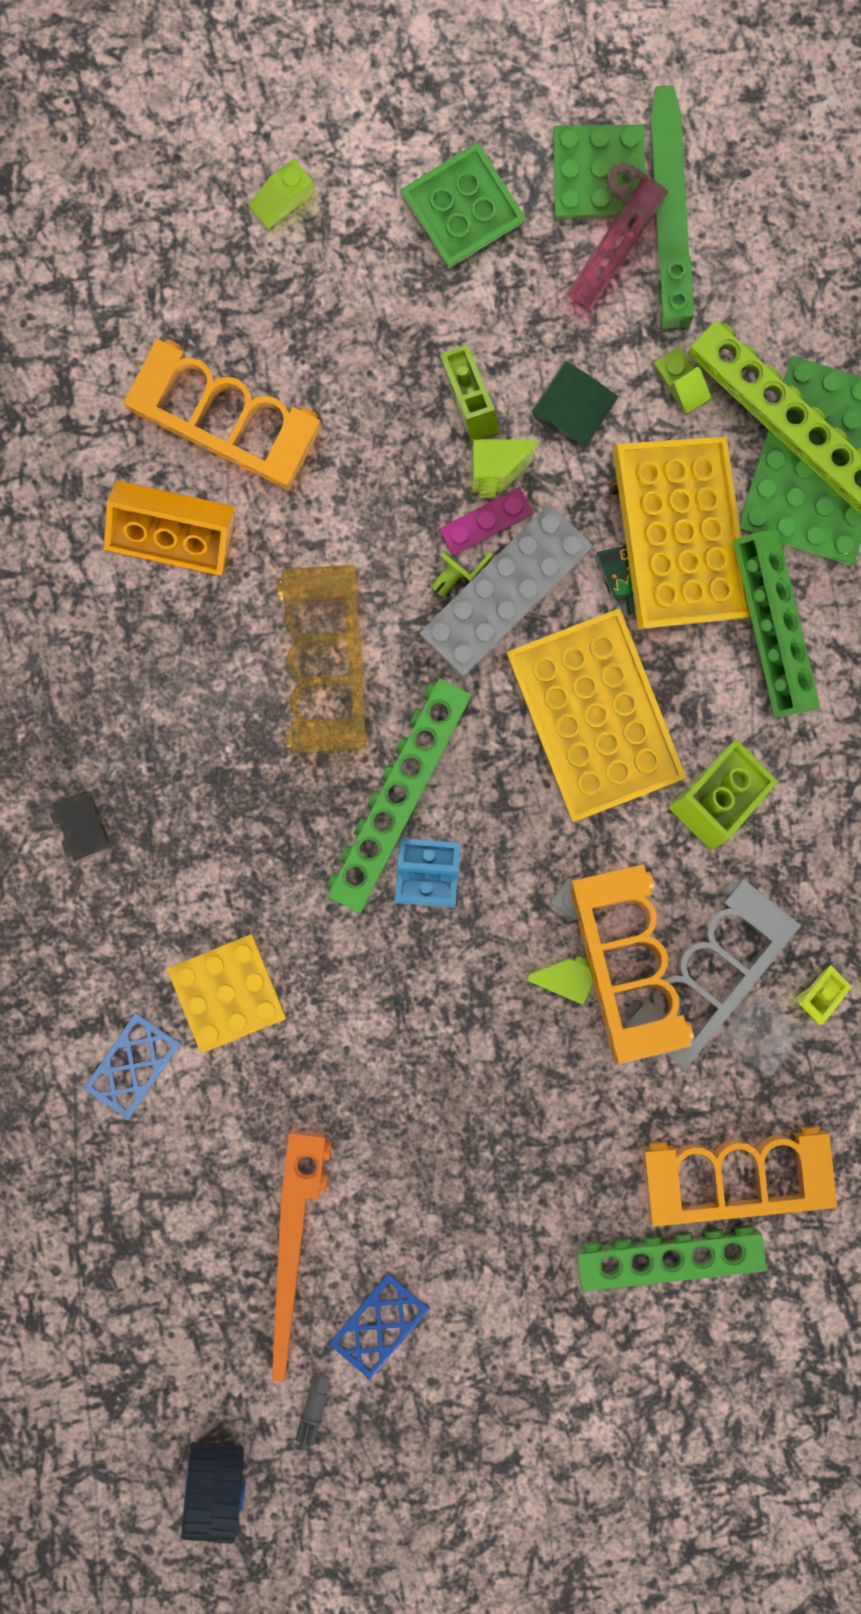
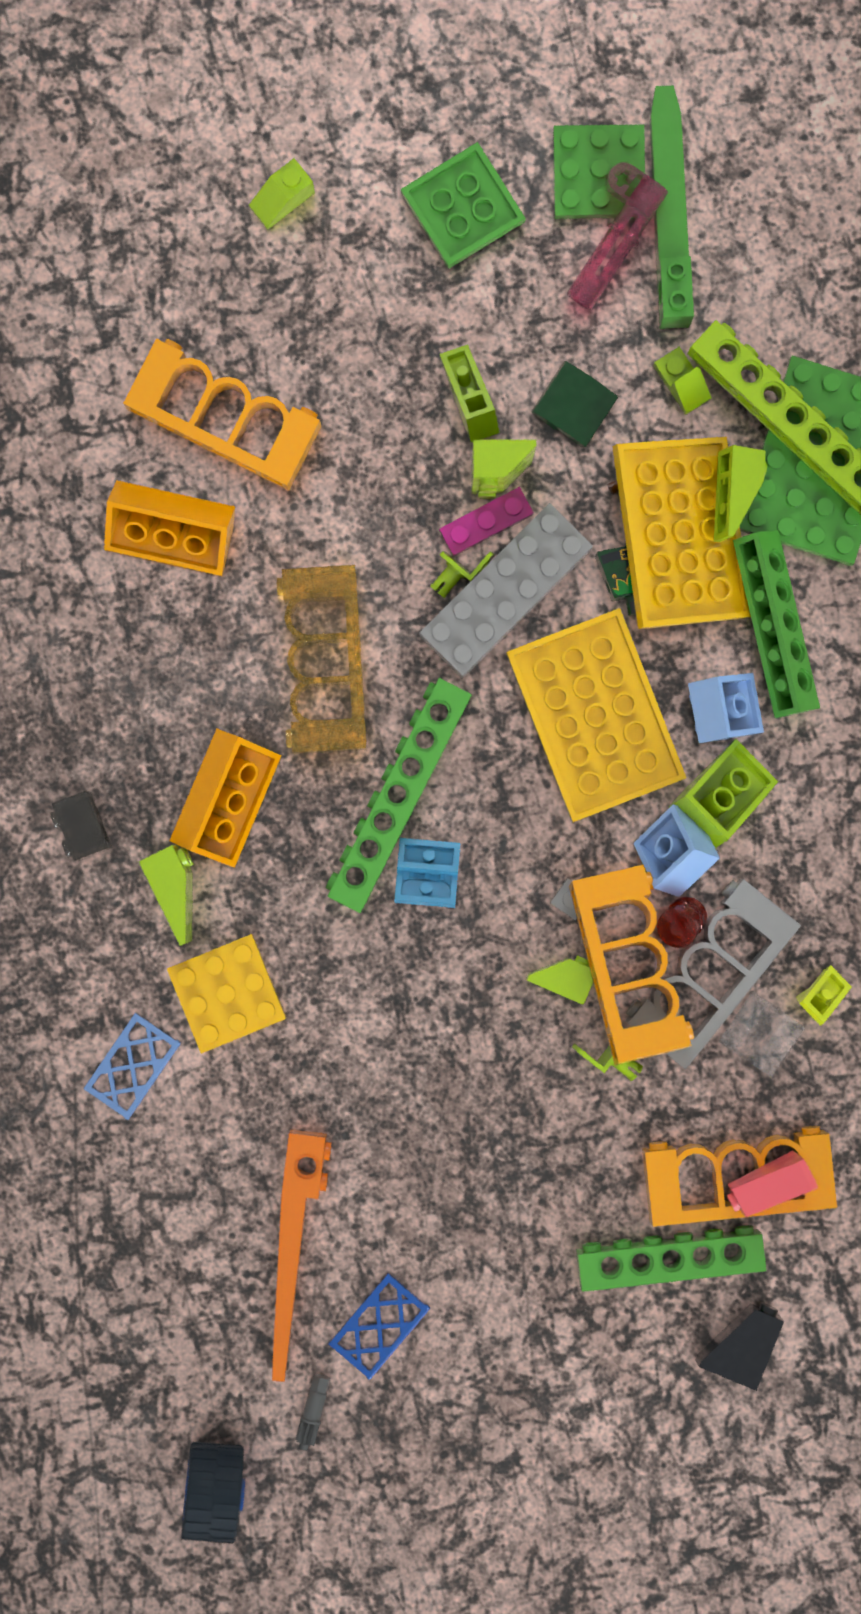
(173, 886): none -> lime slope
(225, 798): none -> light orange slope
(606, 1061): none -> lime bracket
(675, 851): none -> light blue slope
(682, 922): none -> clear red wheel
(725, 707): none -> light blue slope
(738, 481): none -> lime slope
(743, 1346): none -> black slope
(771, 1184): none -> coral slope

